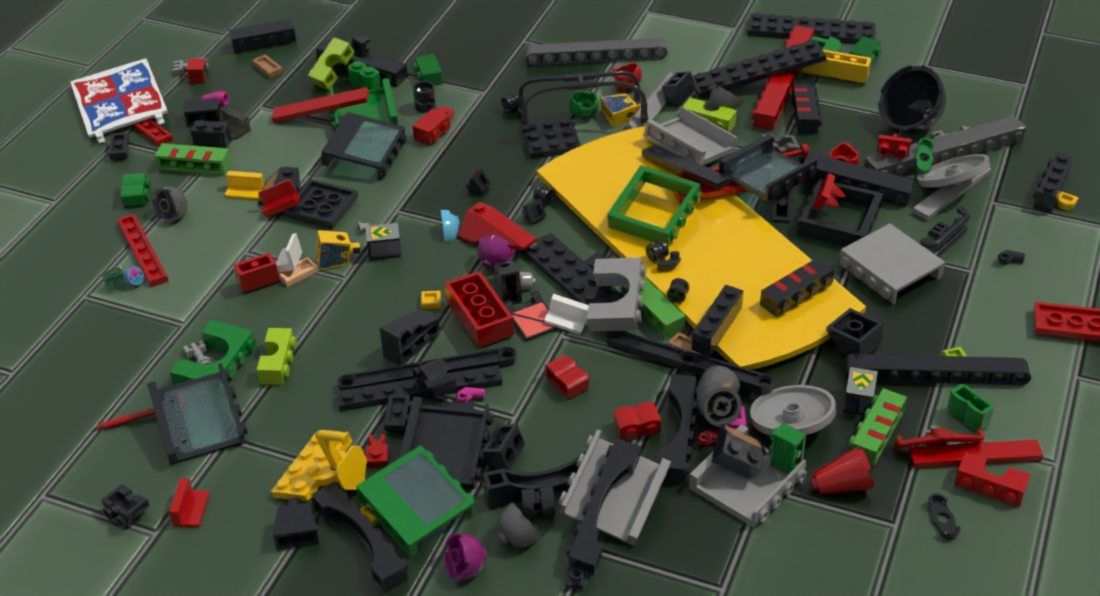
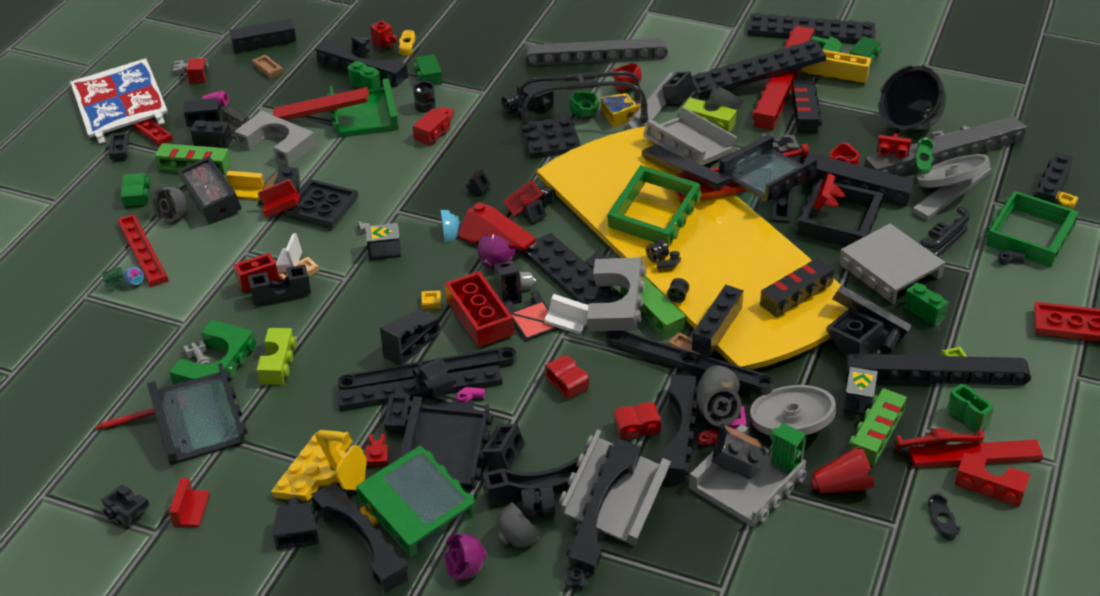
(209, 190): none -> brick
(263, 126): none -> light grey arch
(294, 284): none -> black arch
(334, 249): torso -> none
(336, 52): lime arch -> none
(365, 143): panel -> none
(382, 34): none -> red brick
(406, 47): none -> yellow piece
(522, 196): none -> red tile
(542, 100): none -> black torso
(895, 326): none -> black piece
(926, 304): none -> green brick
(1039, 208): none -> green window

